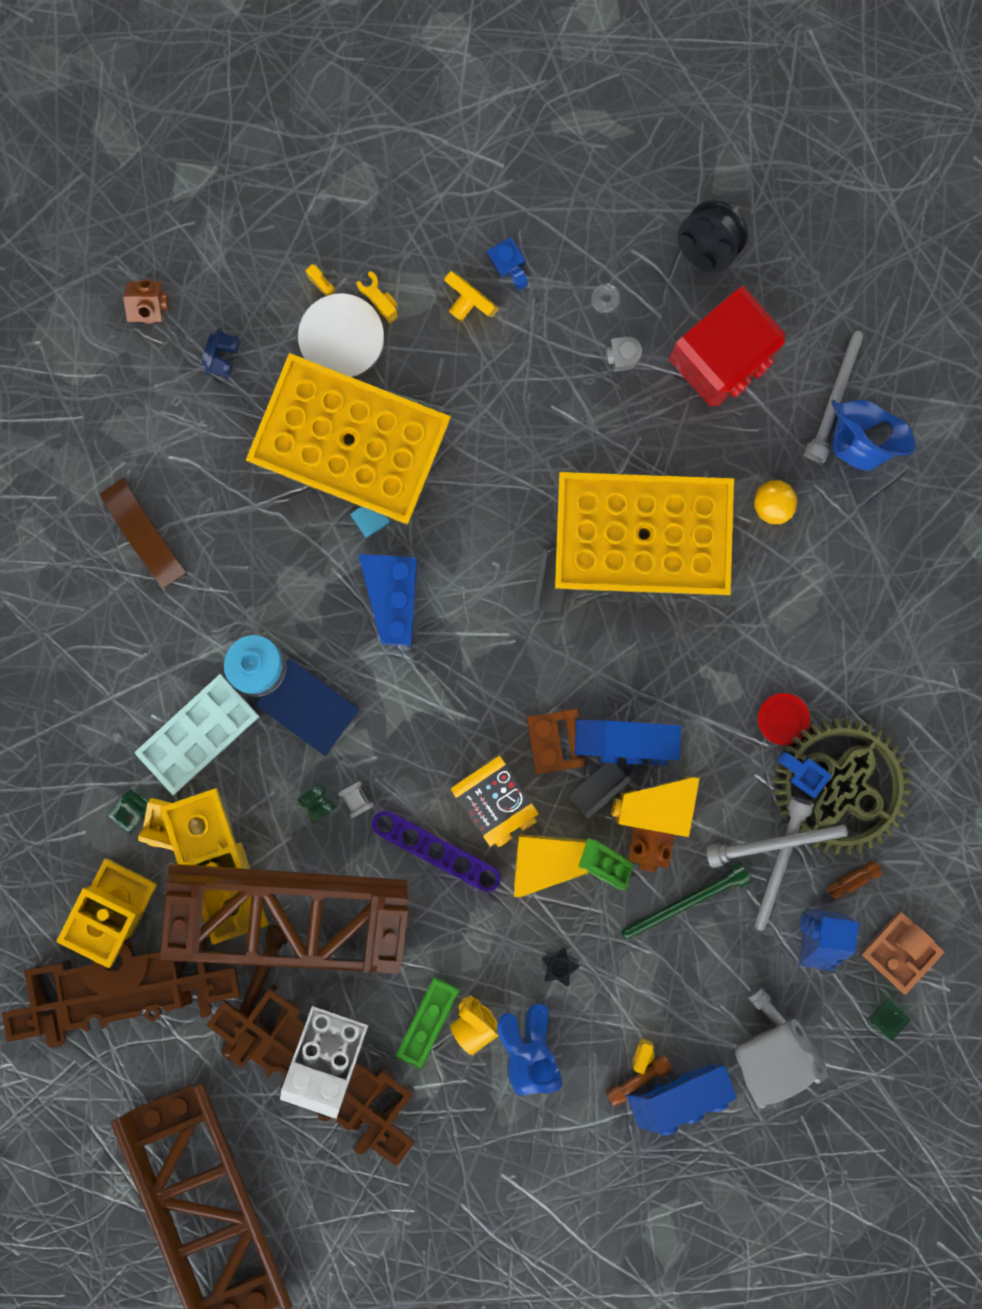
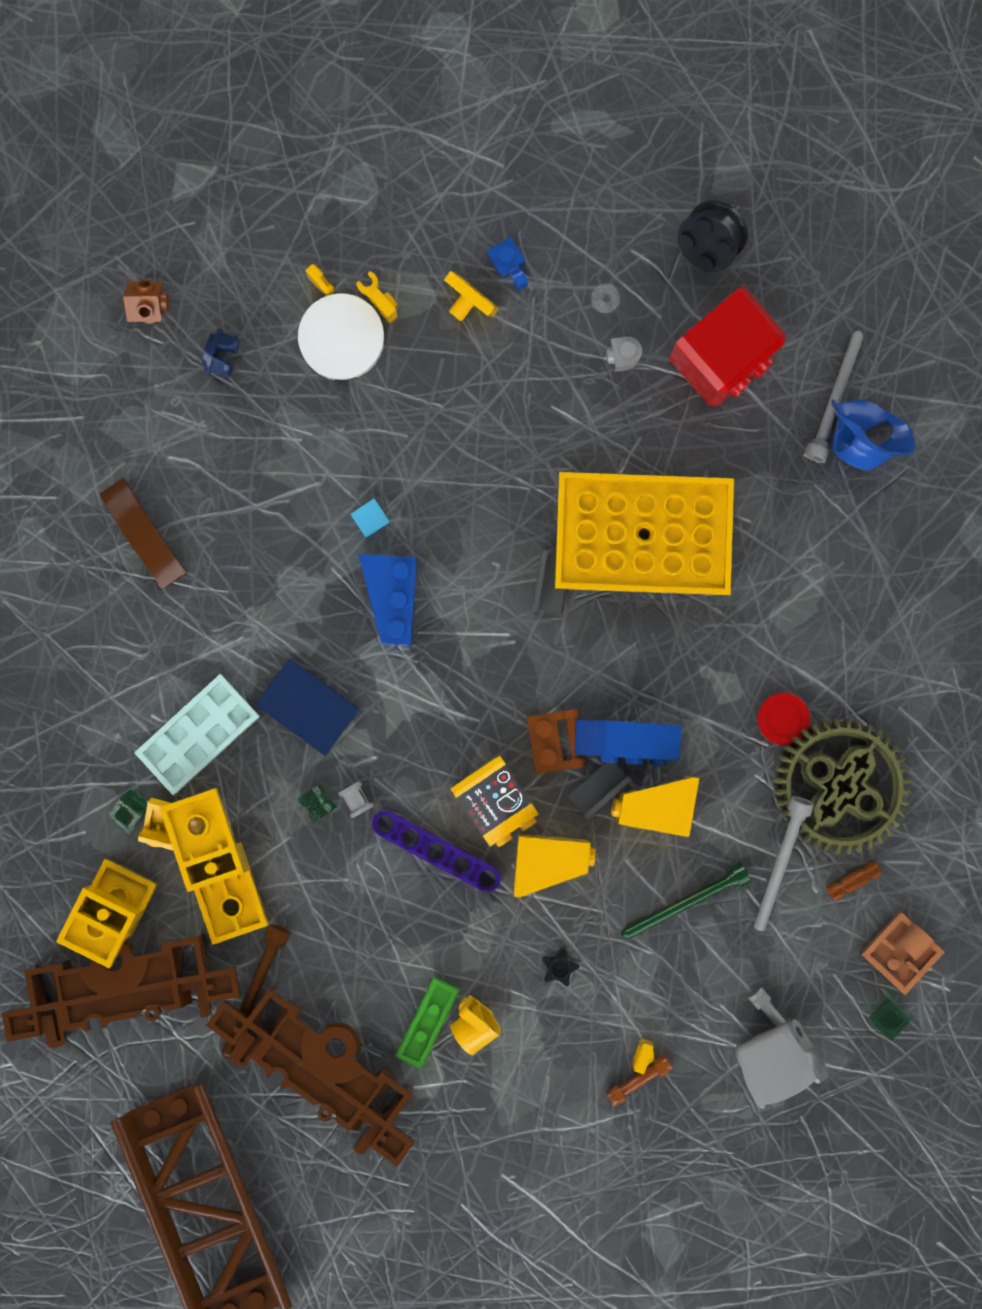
(255, 665): medium azure piece -> none
(321, 409): yellow piece -> none
(323, 1062): white slope -> none
(384, 915): reddish brown piece -> none
(531, 1063): blue piece -> none
(606, 864): bright green tile -> none
(651, 849): dark orange brick -> none
(683, 1099): blue wedge -> none
(720, 854): light grey piece -> none
(775, 502): yellow hair -> none
(807, 775): blue plate -> none
(826, 939): blue wedge -> none

